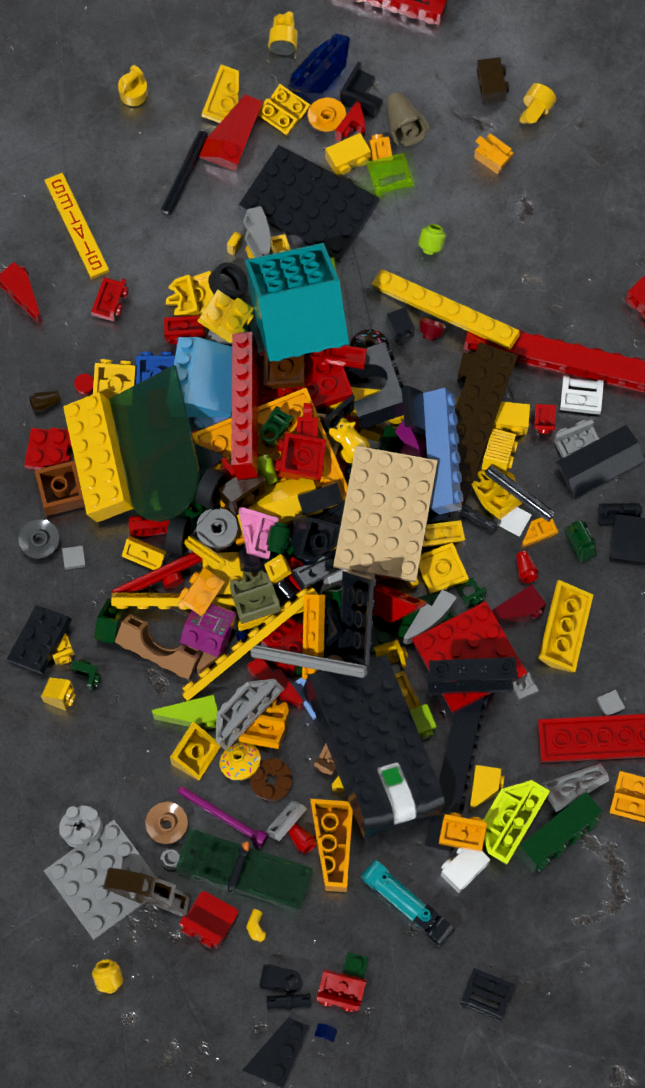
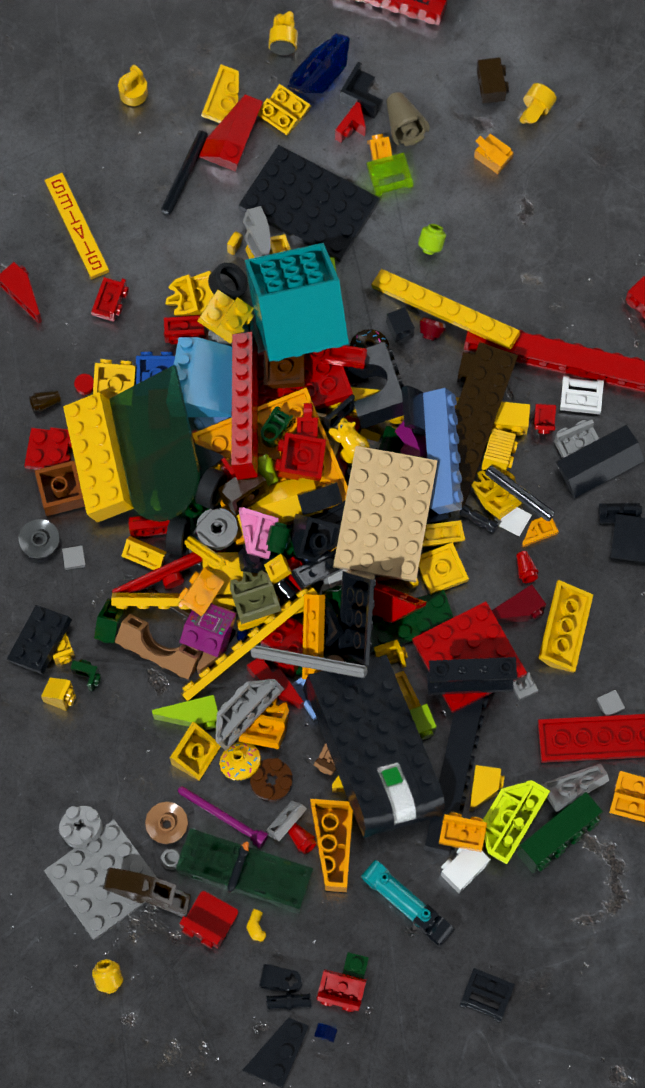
(326, 108): light orange dish -> none
(348, 154): yellow brick -> none
(430, 616): light grey slope -> none
(475, 598): dark green bracket -> none
(581, 540): dark green piece -> none

